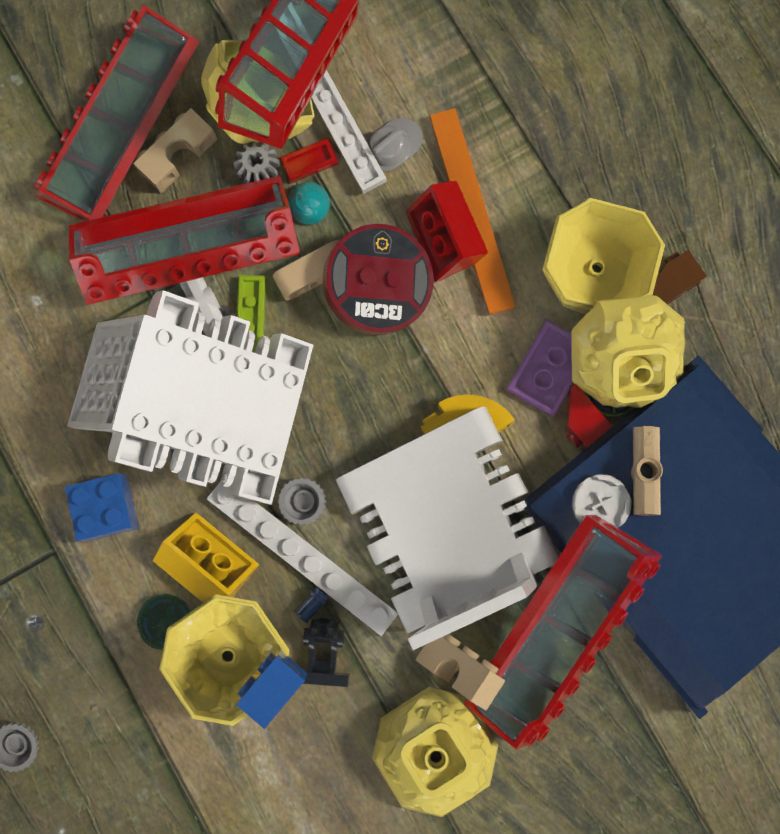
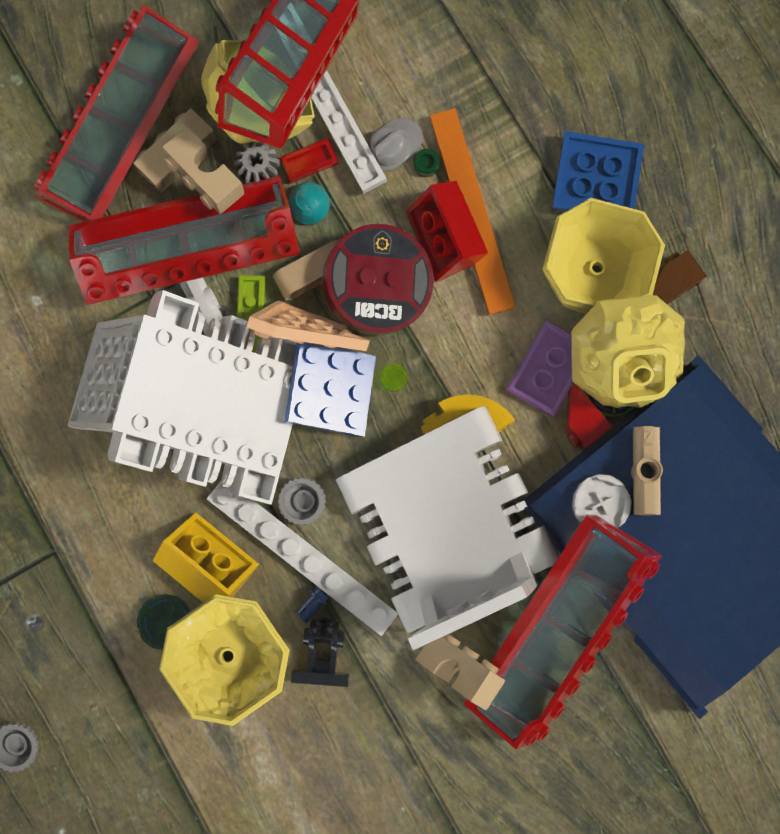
(101, 508): blue brick -> none
(217, 188): none -> tan arch
(272, 689): blue brick -> none
(302, 326): none -> light nougat wing
(330, 388): none -> plate
(394, 378): none -> clear neon green tile
(426, 162): none -> dark green tile
(429, 724): light yellow rock -> none
(597, 170): none -> blue plate

